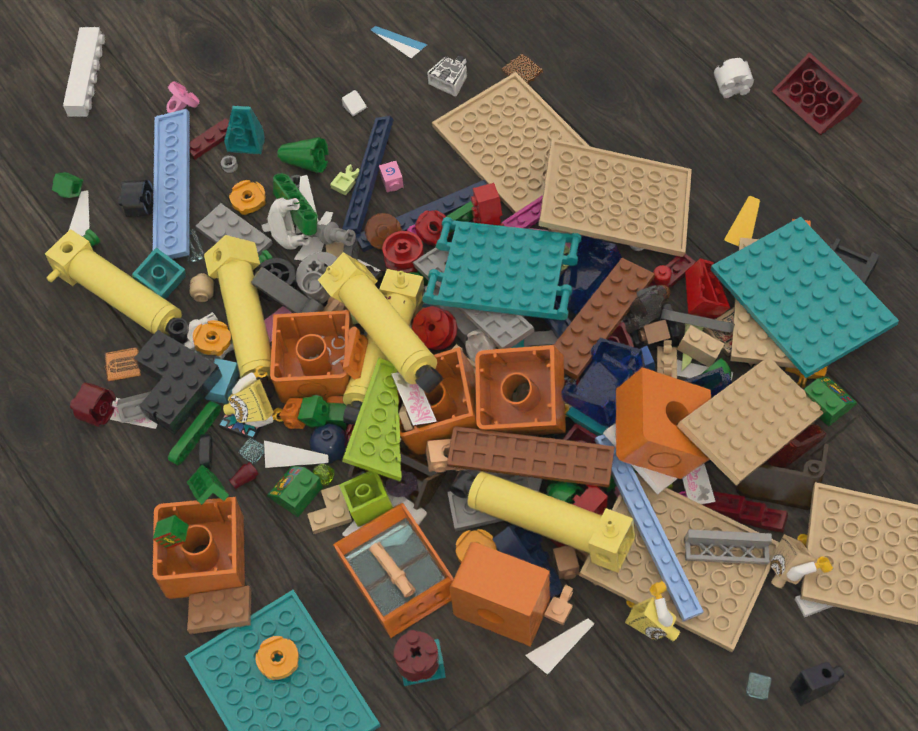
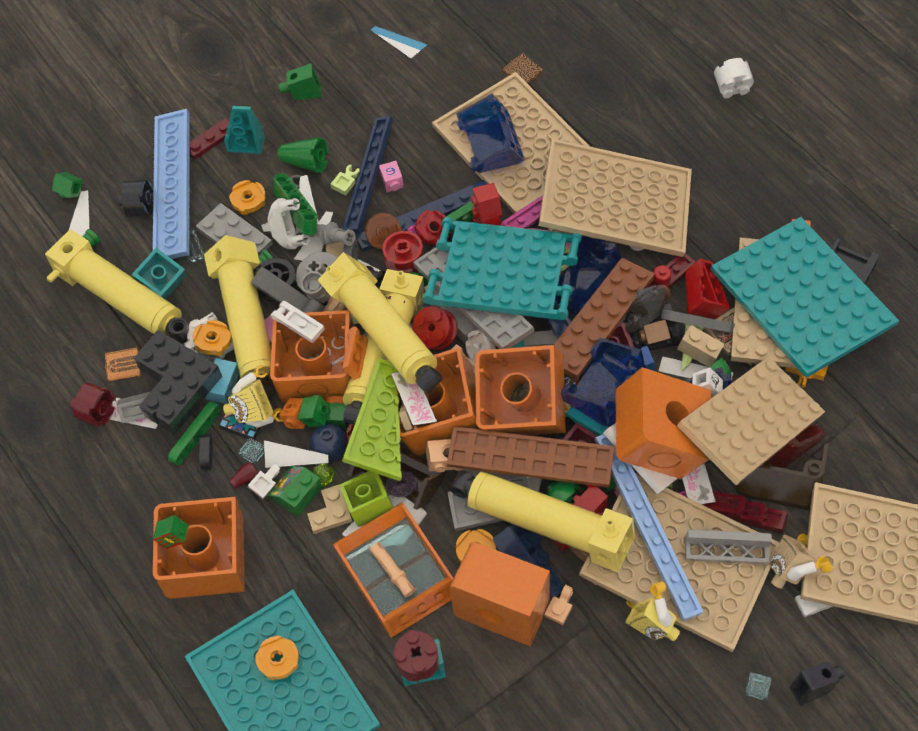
(83, 72): white brick -> none
(180, 98): bright pink tile -> none
(201, 288): tan head -> none
(205, 483): green fence -> none
(219, 609): medium nougat plate -> none
(230, 168): light grey bush -> none
(263, 483): none -> white plate
(298, 321): none -> white plate
(302, 83): none -> green torso
(353, 103): white slope -> none
(448, 75): torso -> none
(490, 135): none -> clear blue windscreen
(550, 653): white sticker -> none
(566, 562): medium nougat brick -> none
(667, 359): tan plate -> none
(708, 379): none -> white brick
(744, 223): yellow sticker -> none
(817, 94): dark red slope -> none
(831, 399): green slope -> none

